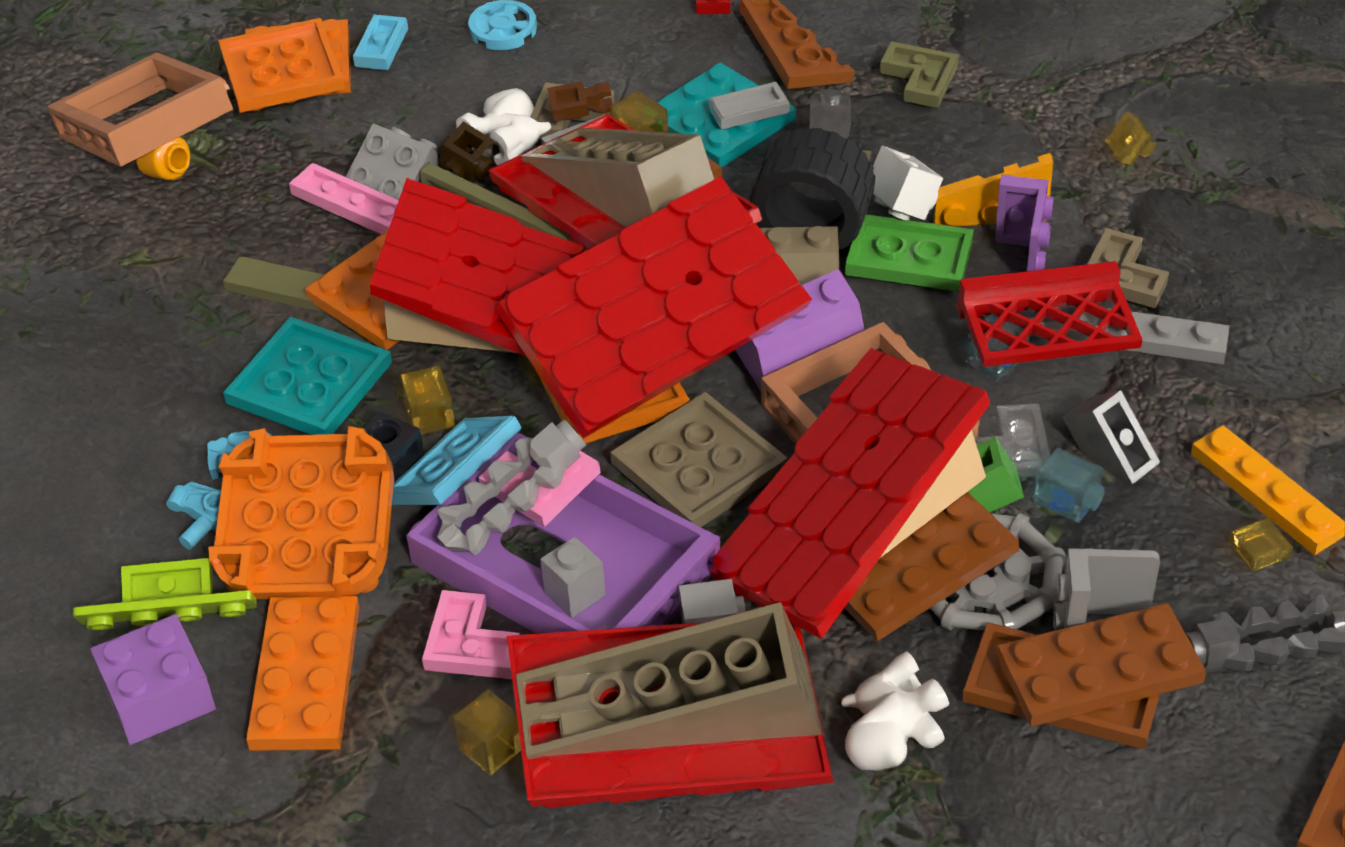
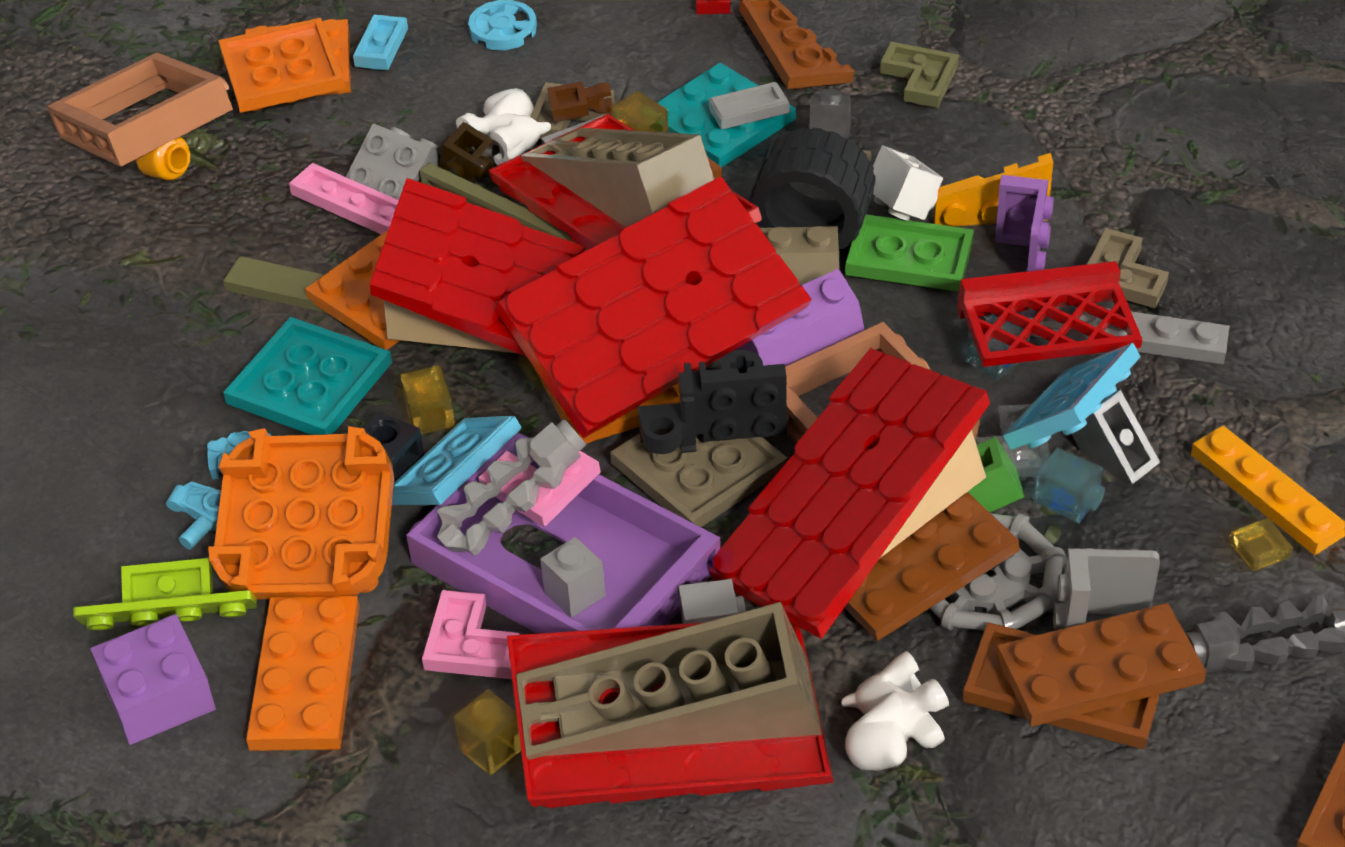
(721, 404): none -> black plate
(1072, 398): none -> medium azure plate
(1130, 139): clear yellow tile -> none

